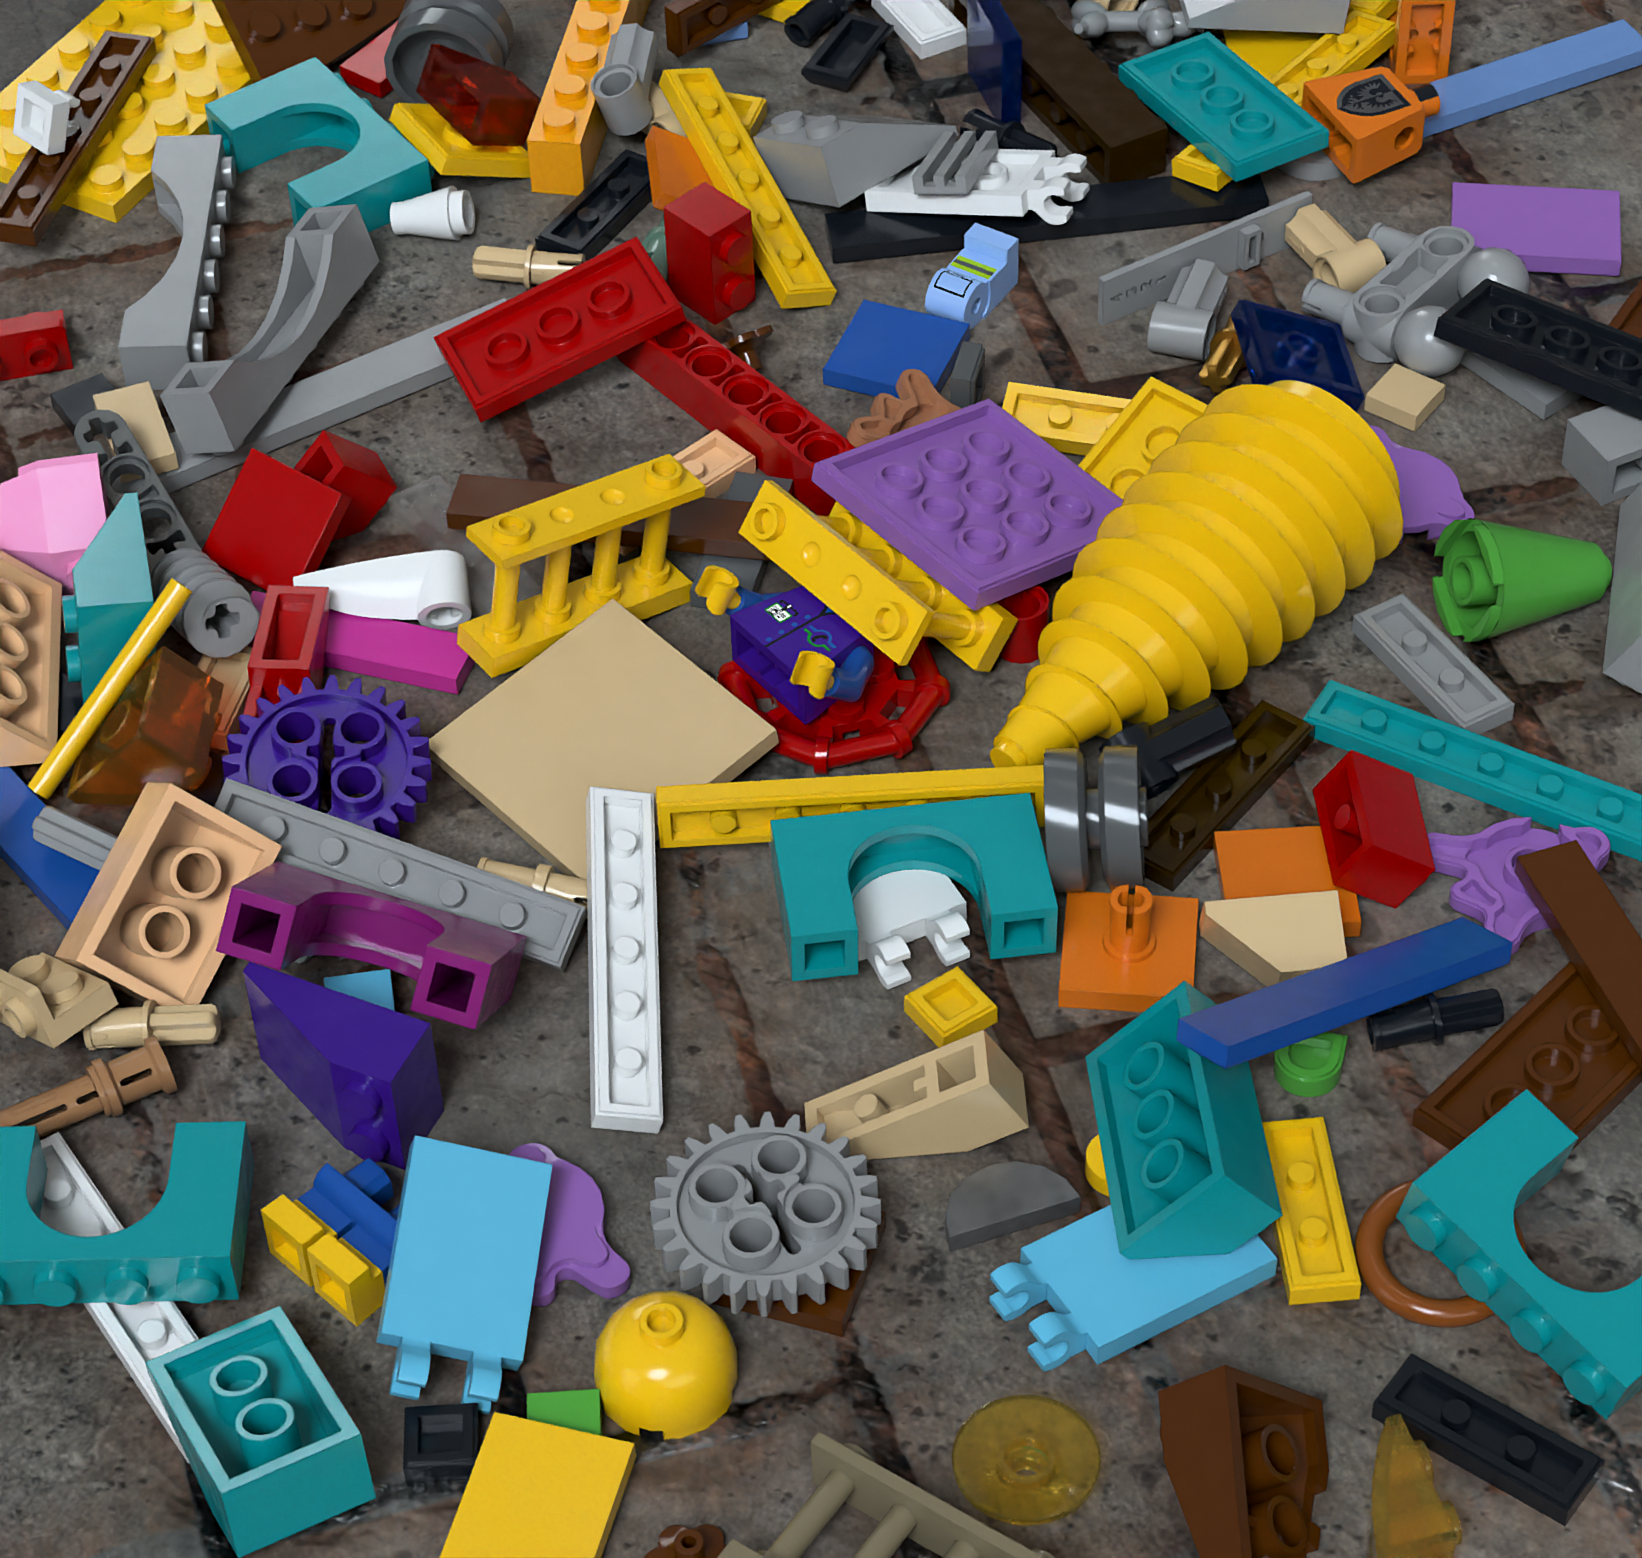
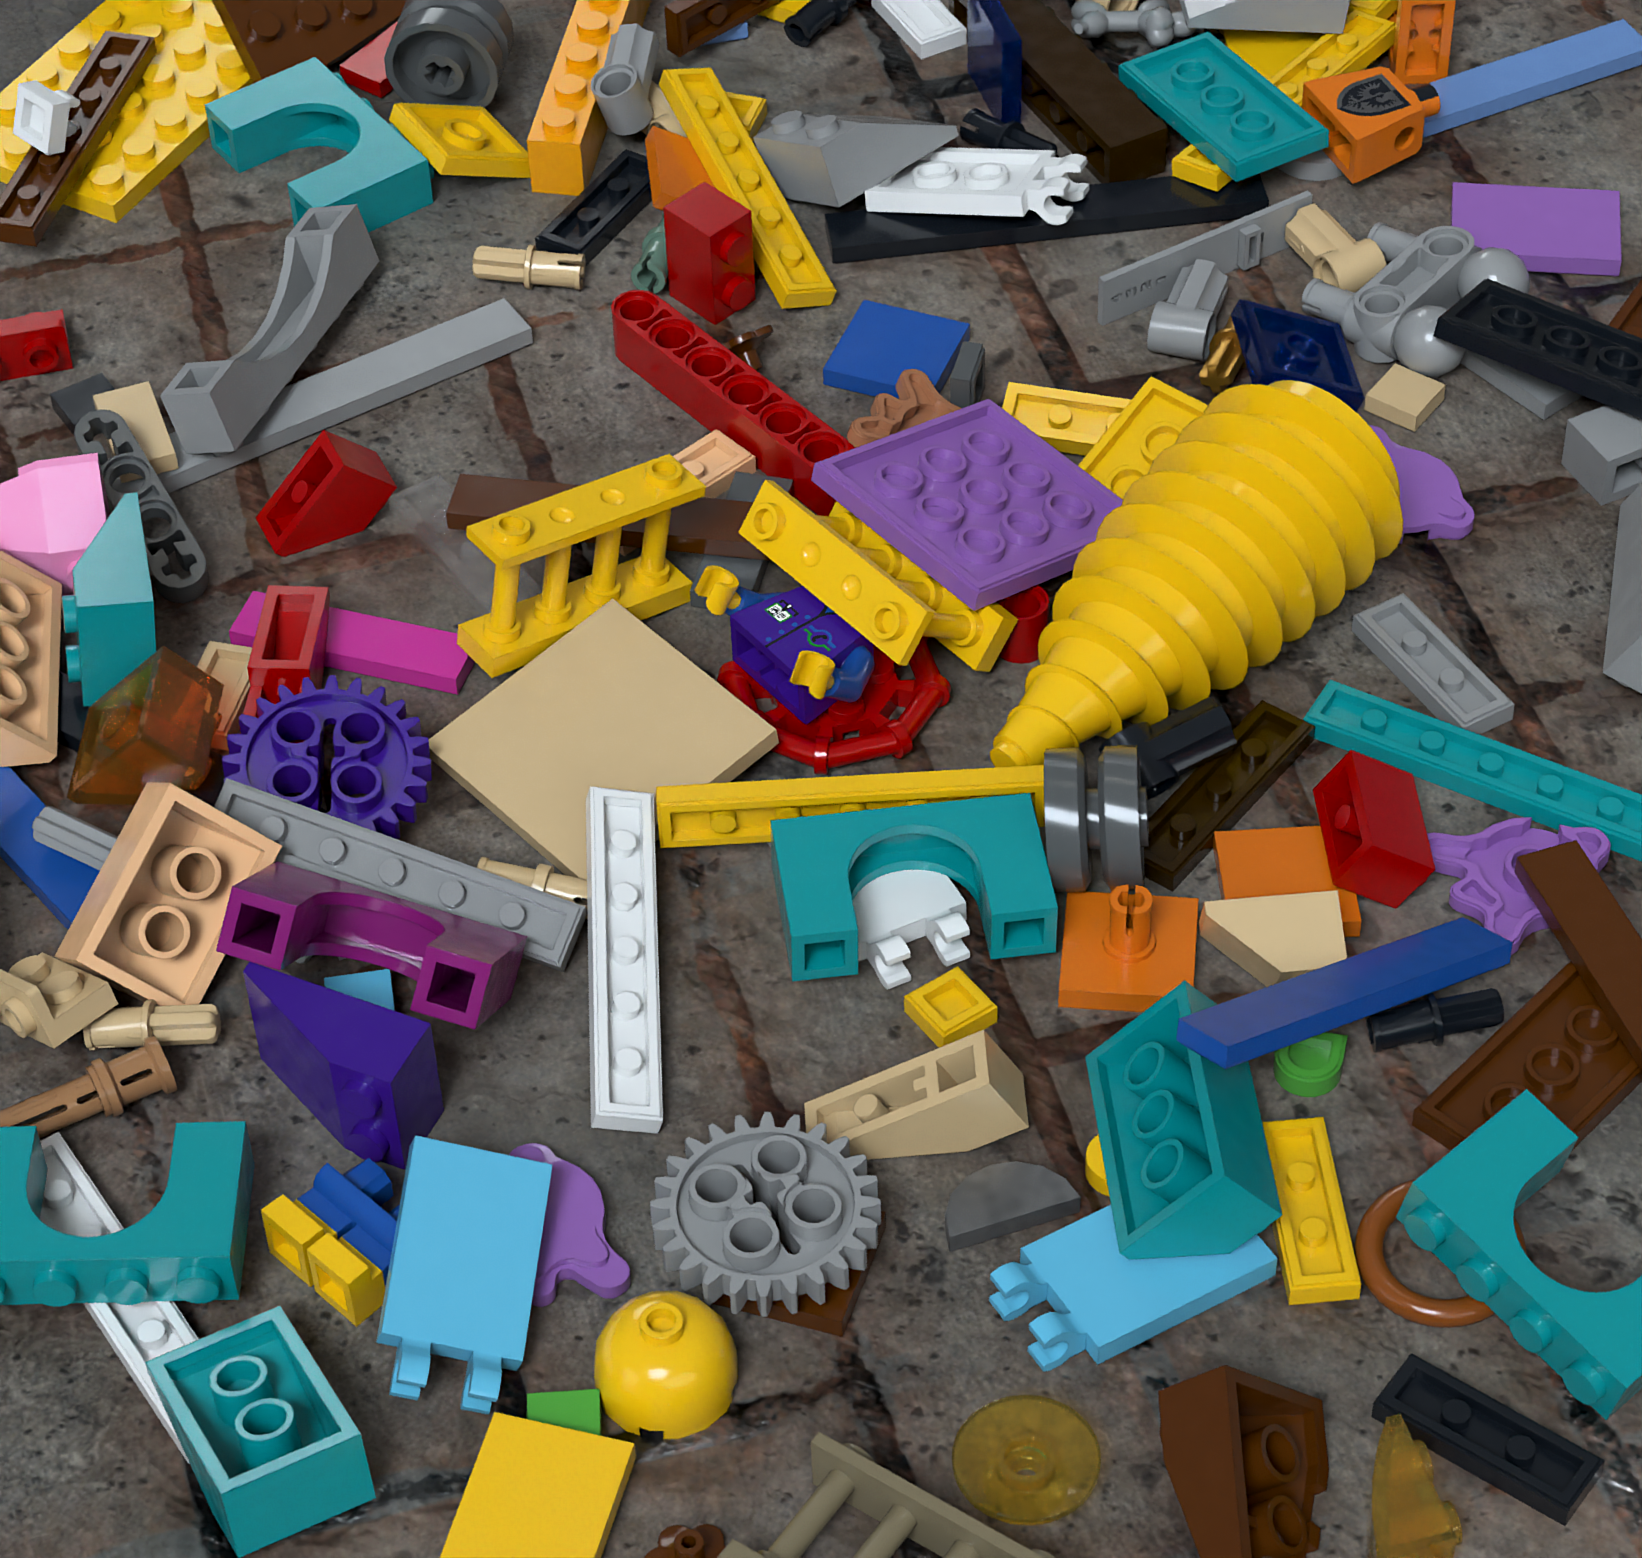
(109, 688): yellow bar -> none
(170, 320): light grey arch -> none
(219, 611): light grey piece -> none
(274, 523): red tile -> none
(402, 587): white piece -> none
(436, 214): white cone -> none
(440, 1442): black tile -> none
(478, 98): clear red slope -> none
(559, 329): red tile -> none
(846, 52): black tile -> none
(945, 162): light grey tile -> none
(975, 277): light blue leg -> none
(1512, 577): bright green cone -> none

